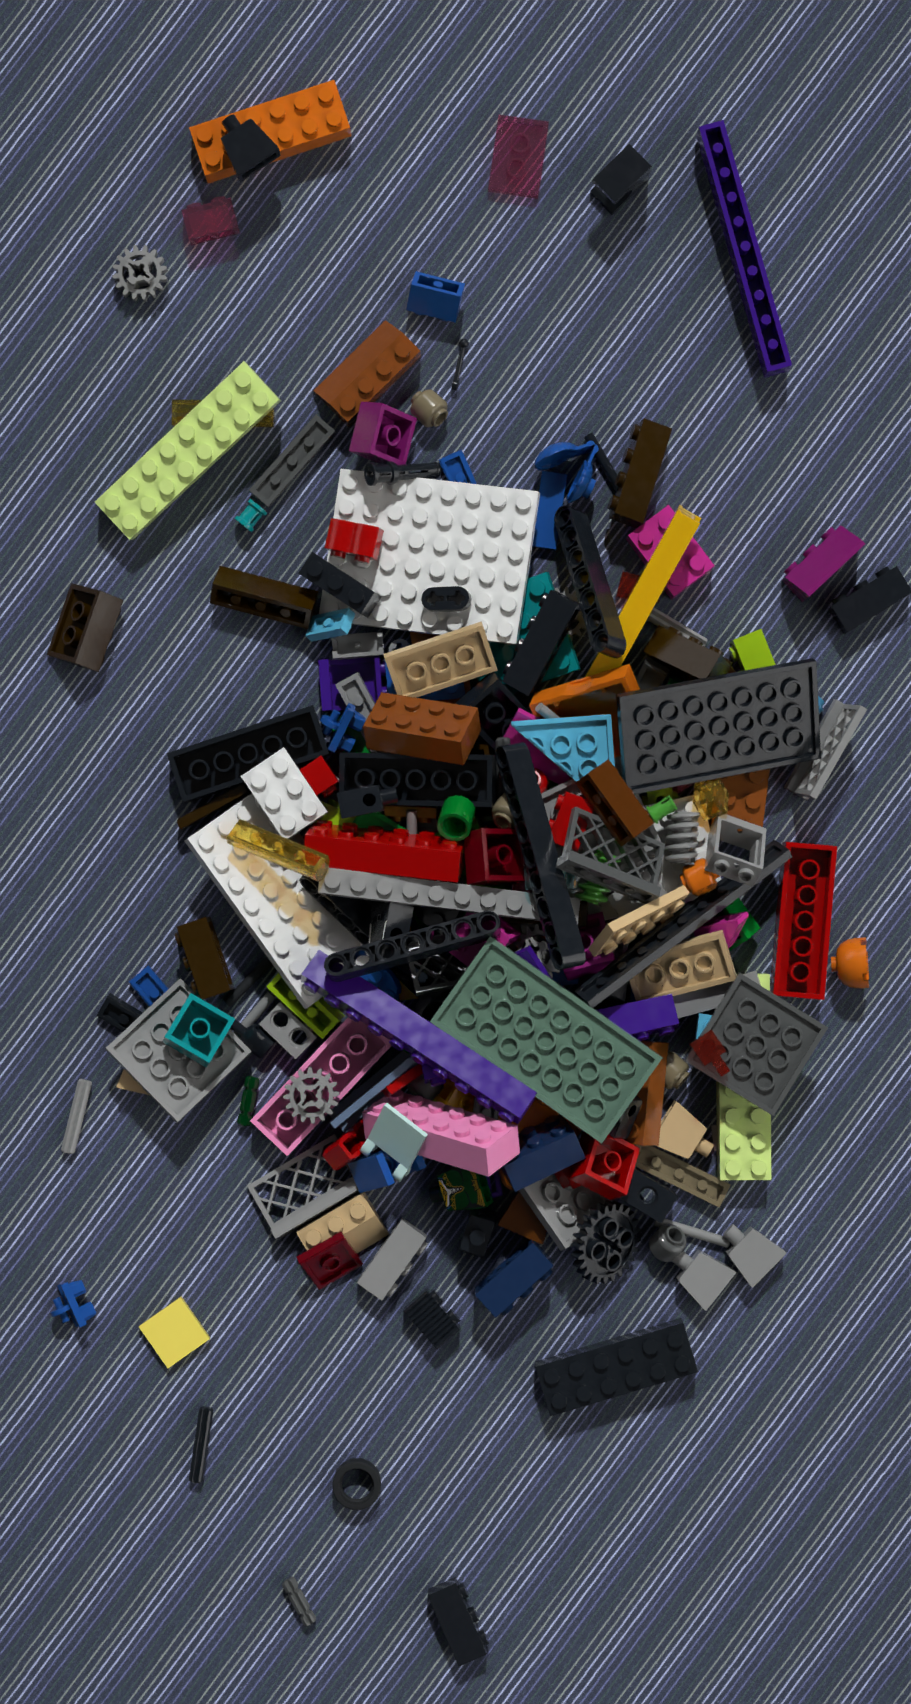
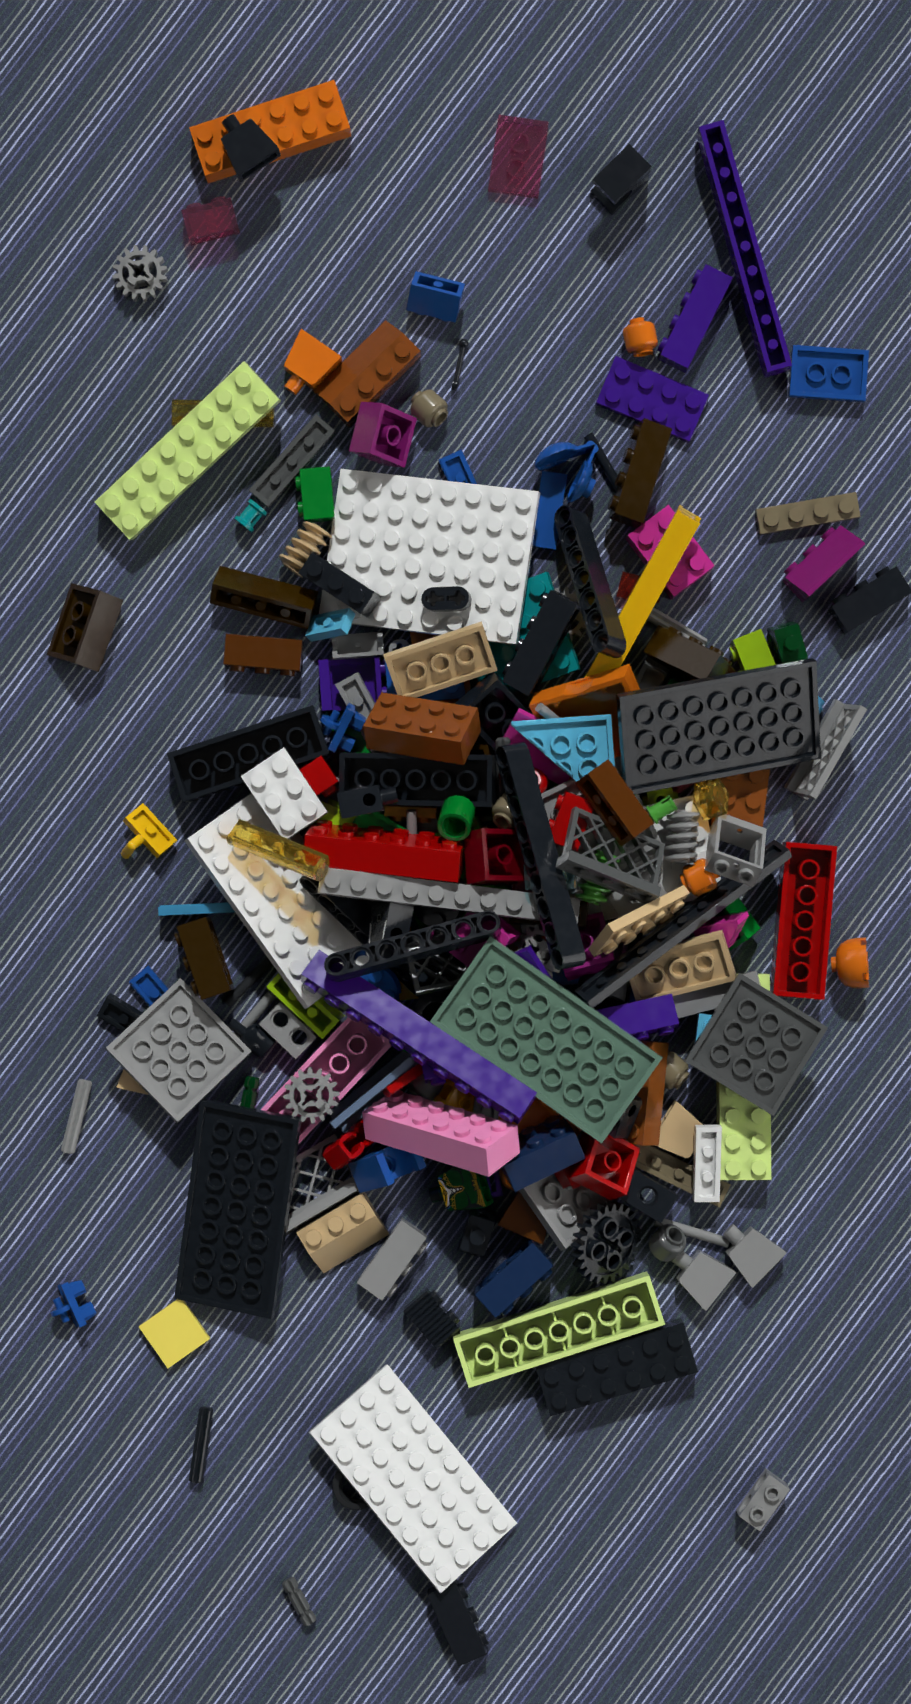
(148, 832): none -> yellow plate
(185, 909): none -> dark azure tile
(198, 1030): teal brick -> none
(212, 806): dark brown tile -> none
(237, 1208): none -> black plate
(263, 654): none -> reddish brown brick
(304, 546): none -> tan piece
(309, 363): none -> orange torso
(317, 494): none -> green brick
(329, 1260): dark red tile -> none
(353, 540): red brick -> none
(392, 472): black pin -> none
(397, 1138): light aqua flag -> none
(413, 1478): none -> white plate
(558, 1329): none -> yellowish green brick
(640, 337): none -> orange head
(649, 395): none -> dark purple plate
(695, 317): none -> dark purple brick
(707, 1163): none -> white plate
(708, 1050): clear red plate -> none
(762, 1499): none -> light grey brick
(787, 642): none -> dark green torso
(807, 513): none -> dark tan plate
(828, 373): none -> blue plate

